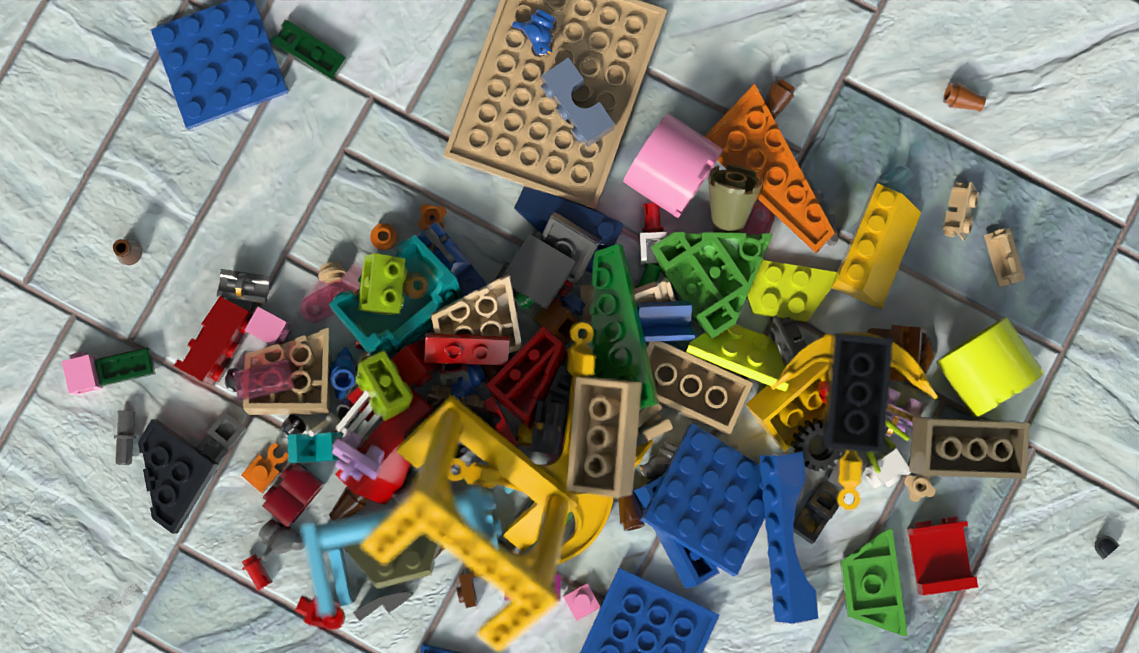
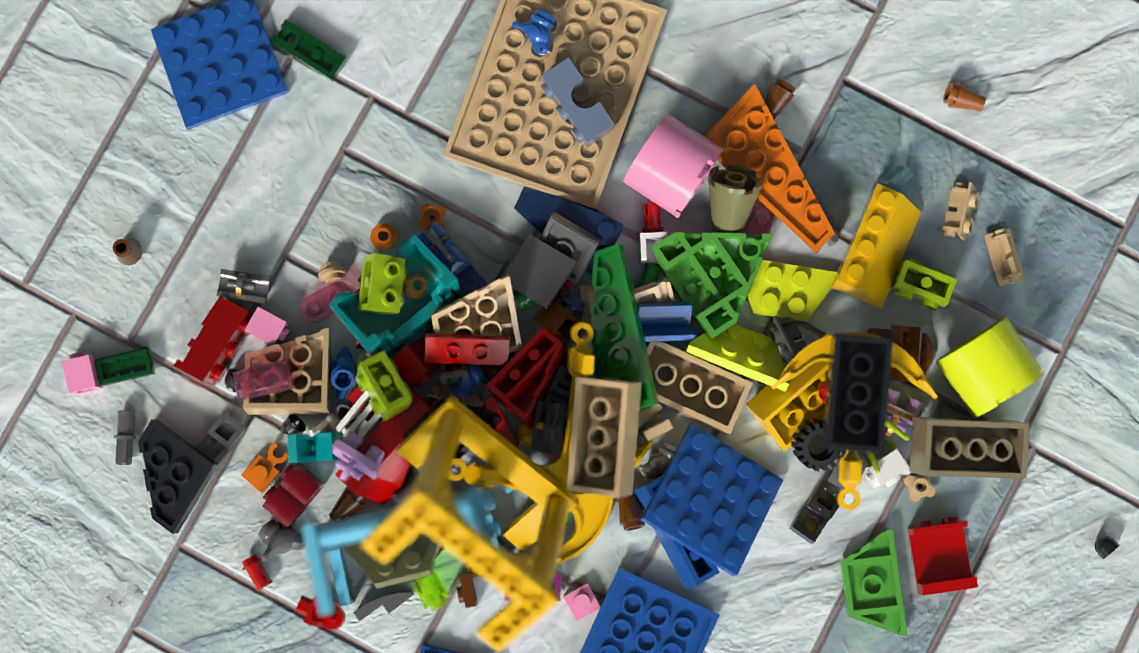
(431, 591): none -> clear neon green brick
(781, 483): blue arch -> none
(924, 284): none -> lime brick

